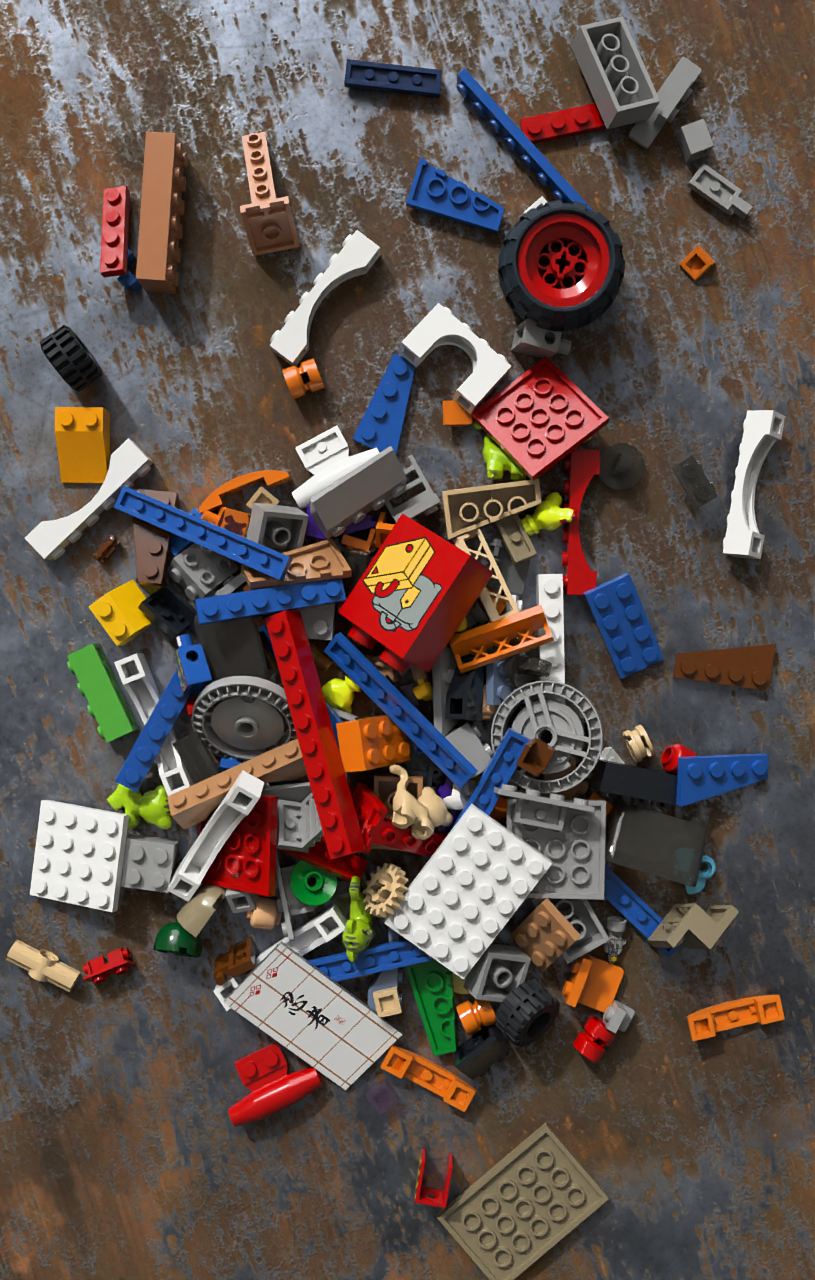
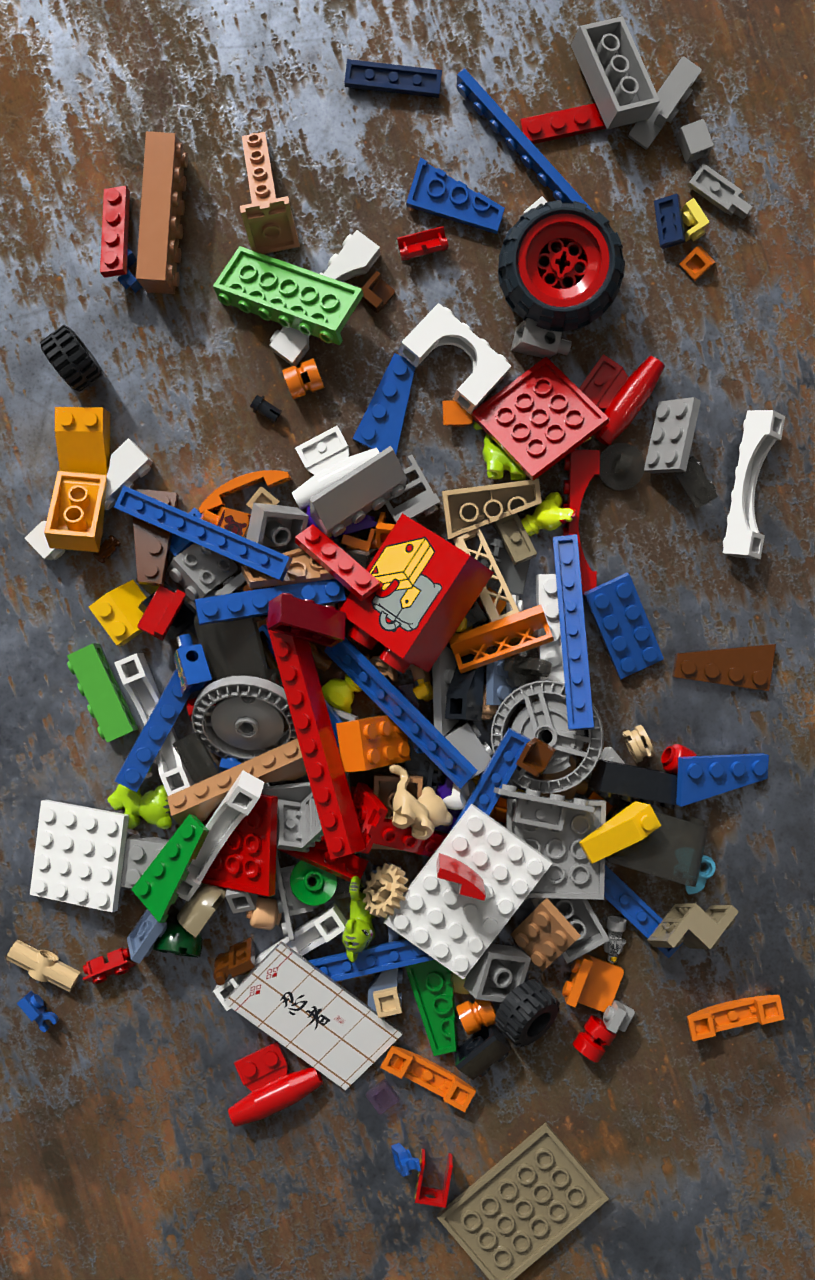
(34, 1008): none -> blue plate
(76, 512): none -> light orange slope
(144, 935): none -> sand blue plate
(161, 612): none -> red panel
(163, 877): none -> green wing
(265, 408): none -> black pin
(287, 294): none -> bright green bracket
(306, 620): none -> dark red brick
(337, 562): none -> plate
(377, 293): none -> reddish brown panel
(403, 1160): none -> blue plate
(422, 243): none -> red hinge
(468, 880): none -> red slope
(573, 633): none -> plate
(619, 394): none -> red plate
(620, 831): none -> yellow slope
(669, 221): none -> dark blue plate
(672, 435): none -> light grey plate
(695, 218): none -> light yellow bracket

